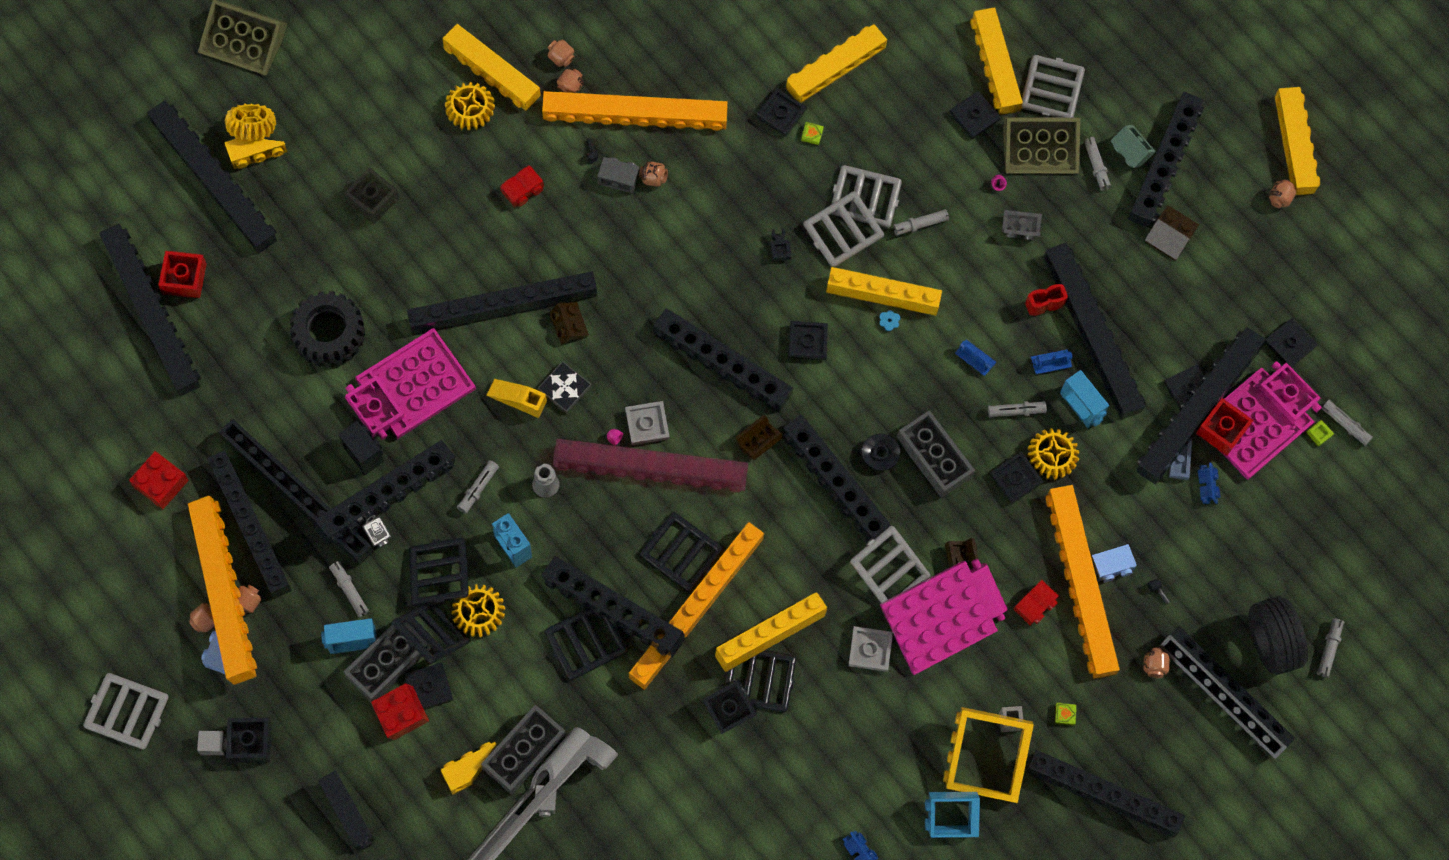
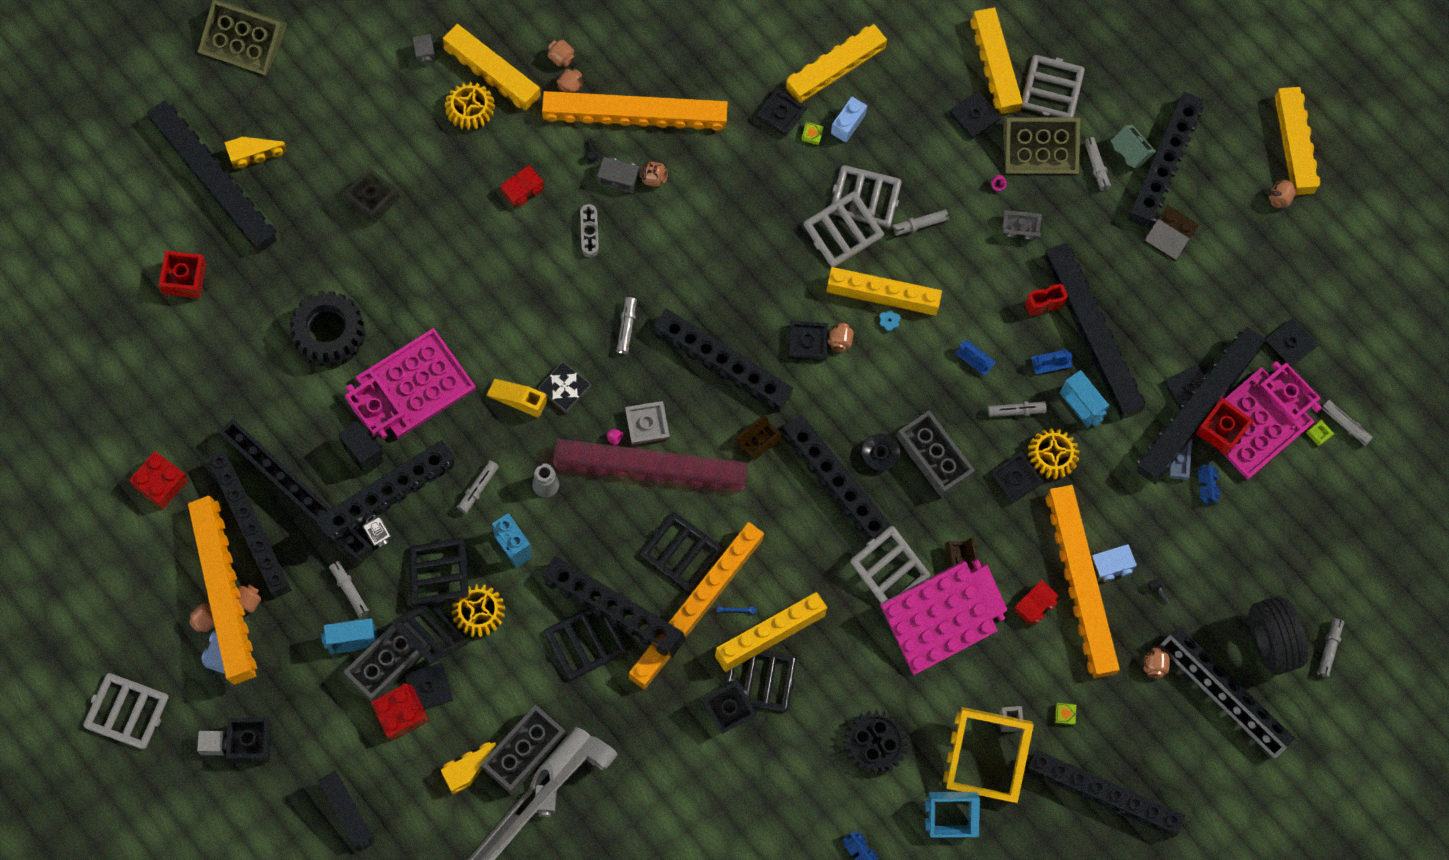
(148, 307): black brick -> none
(250, 122): yellow gear -> none
(424, 49): none -> flat silver brick
(502, 303): black brick -> none
(568, 322): dark brown bracket -> none
(594, 224): none -> light grey beam
(627, 317): none -> light grey pin
(752, 610): none -> blue hinge
(779, 247): black plate -> none
(840, 337): none -> nougat head
(849, 119): none -> light blue brick
(859, 750): none -> black gear
(870, 649): light grey plate -> none

